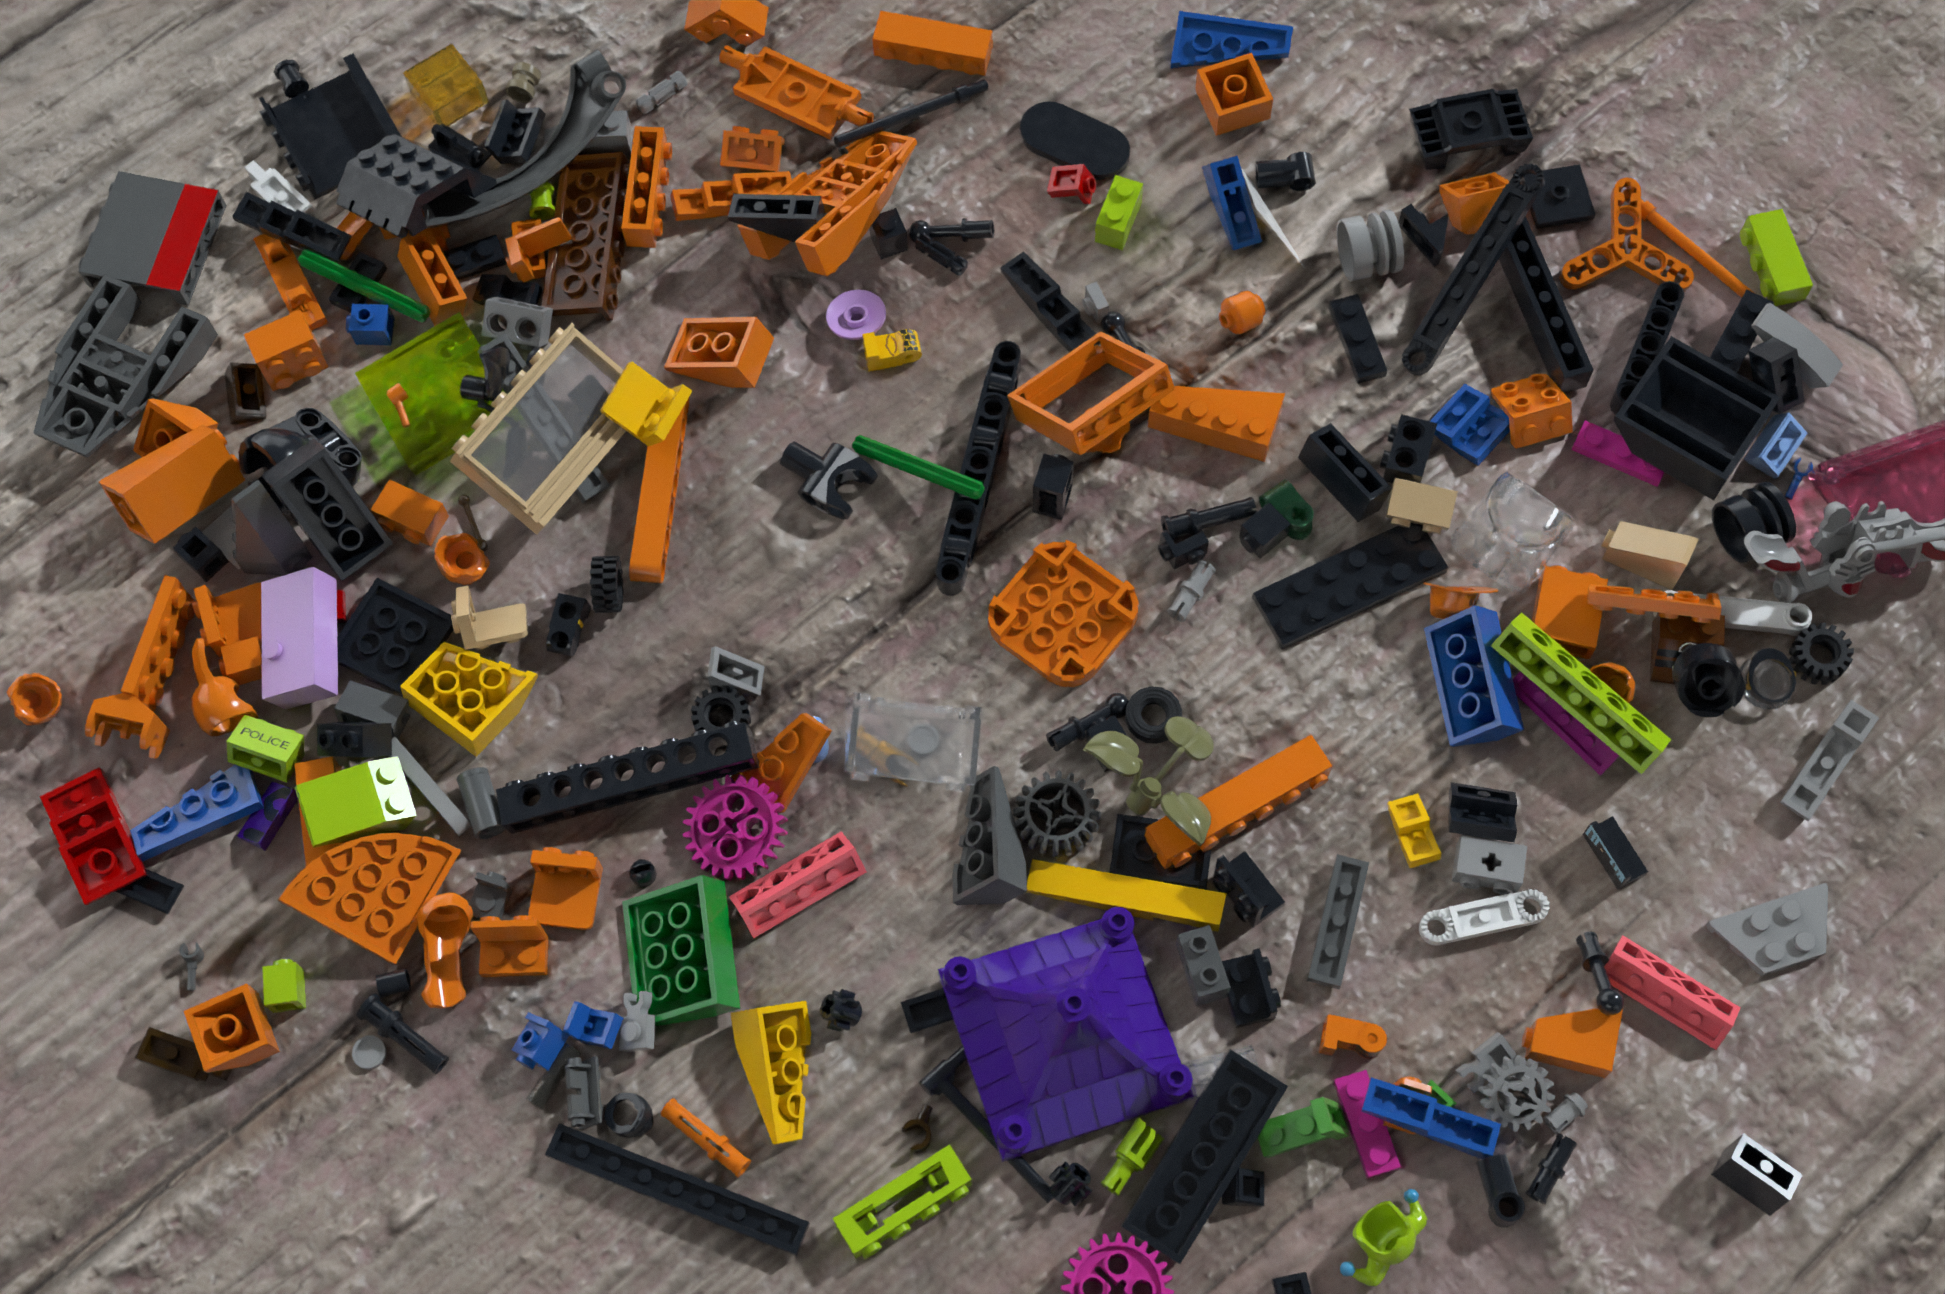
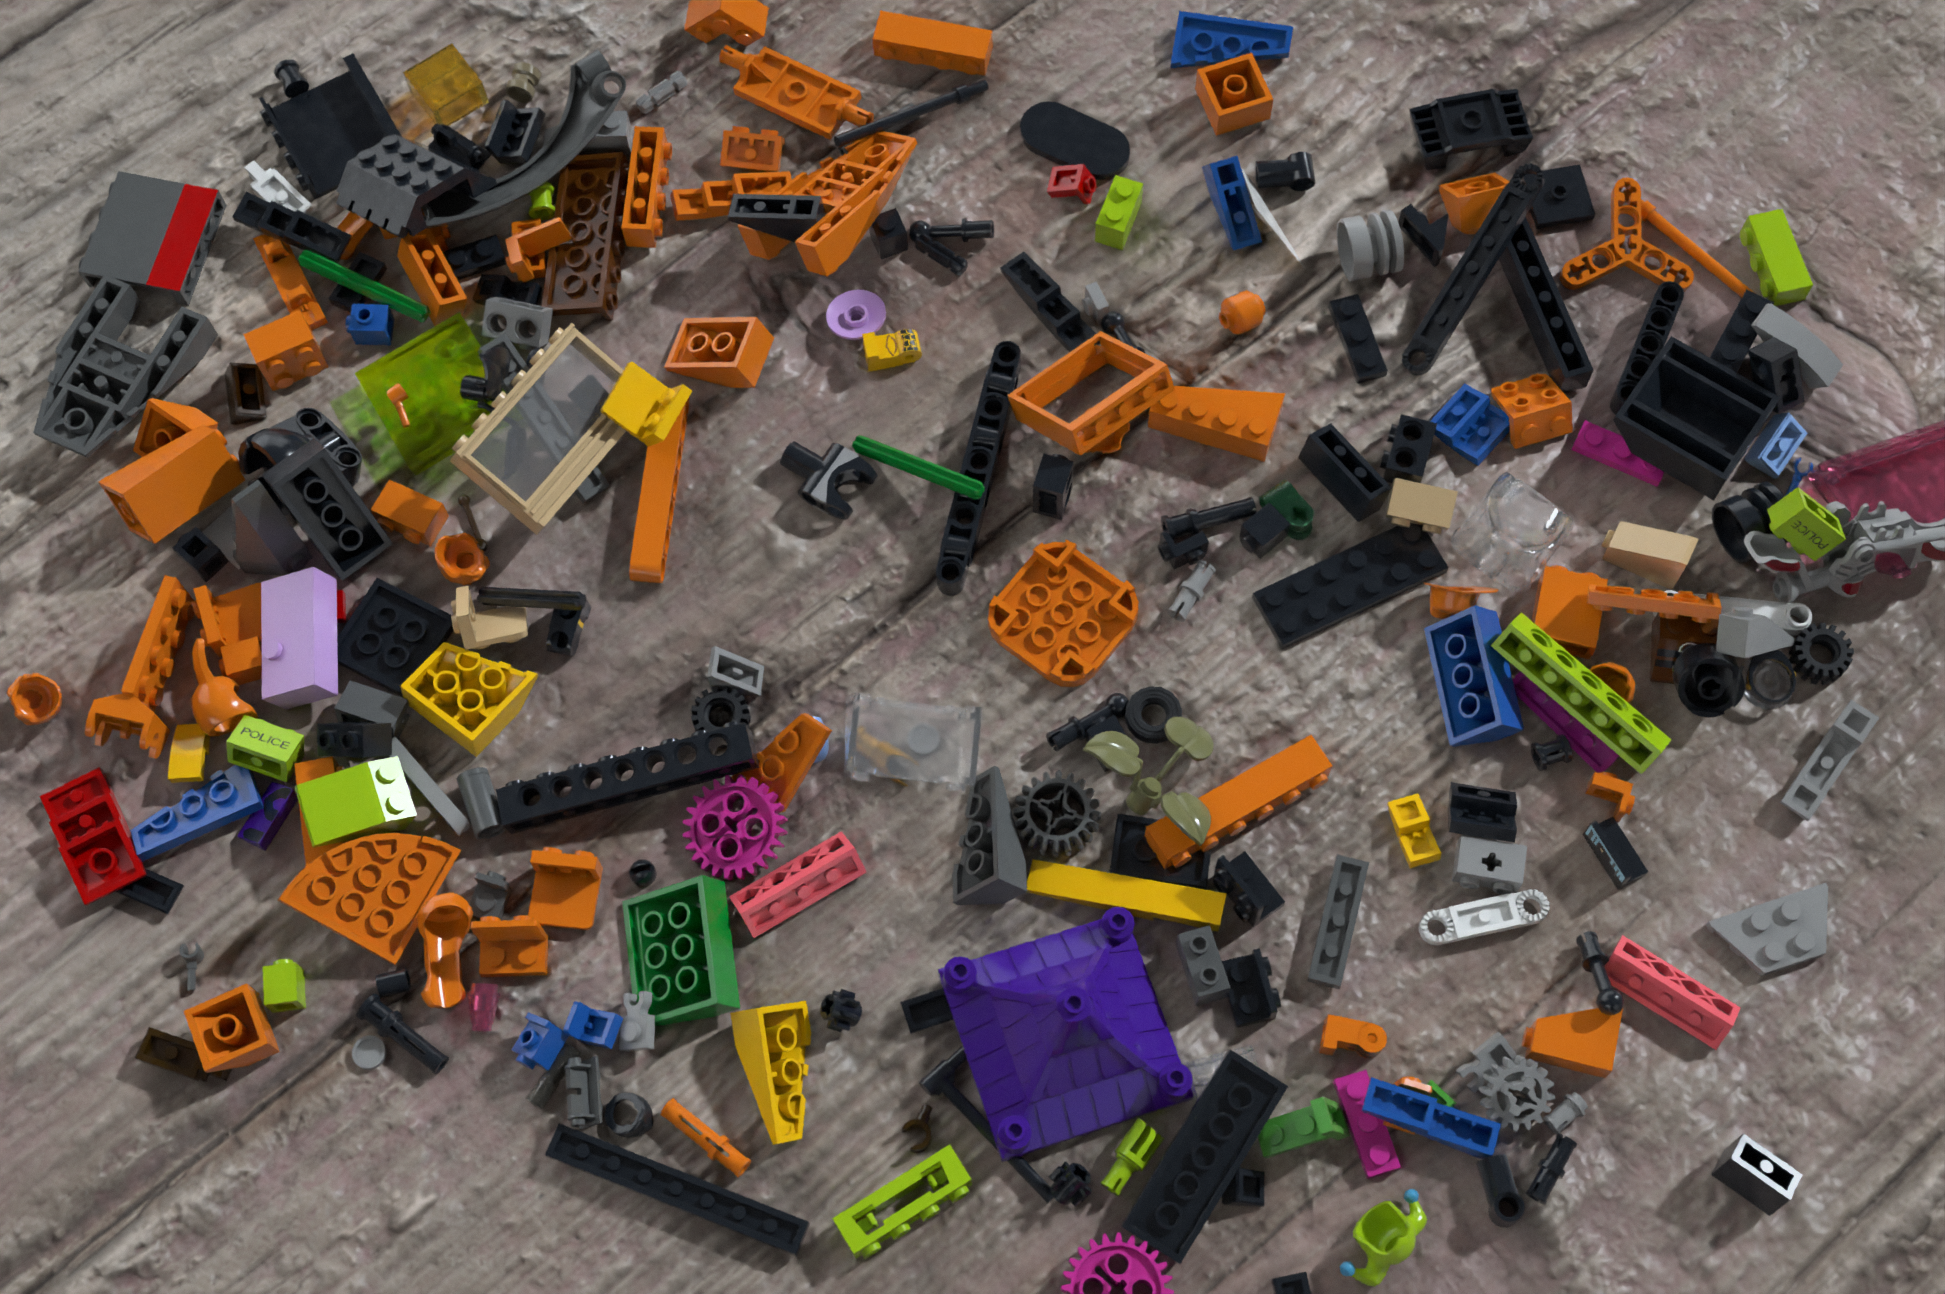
(188, 754): none -> yellow slope
(483, 1005): none -> clear pink cone
(532, 598): none -> black axle
(606, 584): black tyre -> none
(1562, 752): none -> black bush
(1611, 788): none -> orange bracket
(1749, 634): none -> light grey slope
(1805, 524): none -> lime brick

